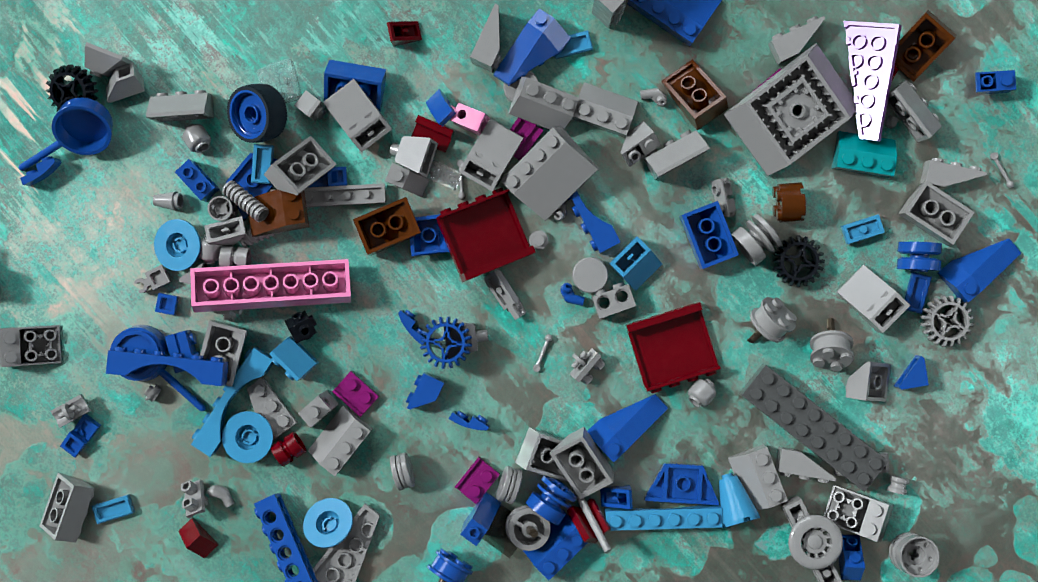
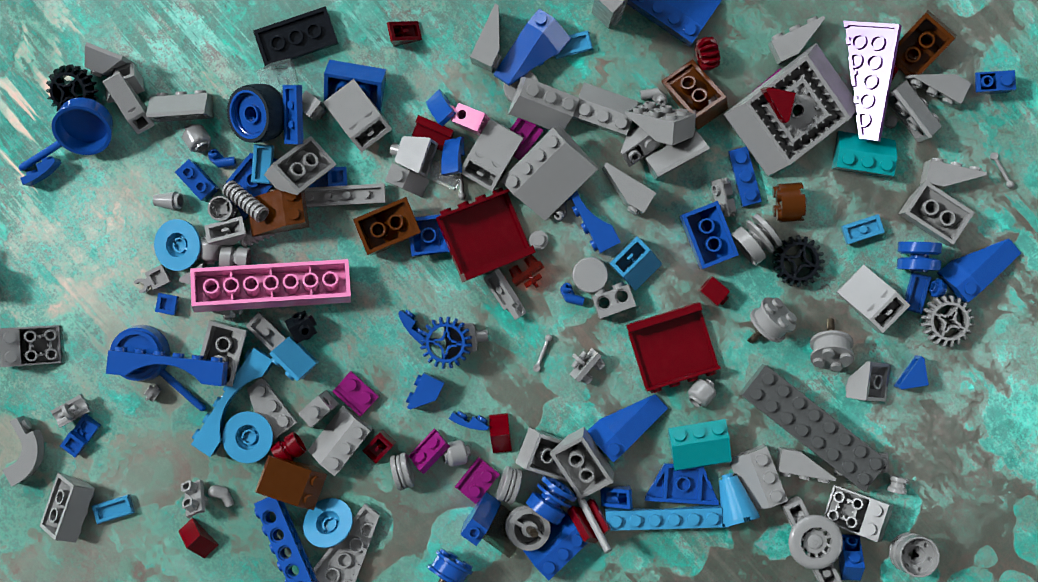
(31, 453): none -> light grey arch
(128, 102): none -> light grey slope
(182, 342): blue brick -> none
(219, 160): none -> blue arm
(265, 331): none -> light grey plate
(291, 482): none -> reddish brown slope
(293, 114): none -> blue plate
(296, 36): none -> black plate
(379, 446): none -> dark red slope
(429, 451): none -> magenta plate
(451, 156): none -> blue slope
(456, 454): none -> light grey head
(500, 433): none -> dark red slope
(534, 267): none -> clear red hips
(632, 193): none -> light grey slope
(663, 122): none -> light grey slope
(699, 445): none -> teal slope
(707, 53): none -> dark red gear
(714, 291): none -> dark red brick
(744, 176): none -> blue plate
(780, 101): none -> dark red slope
(937, 288): none -> blue plate
(948, 87): none -> light grey slope

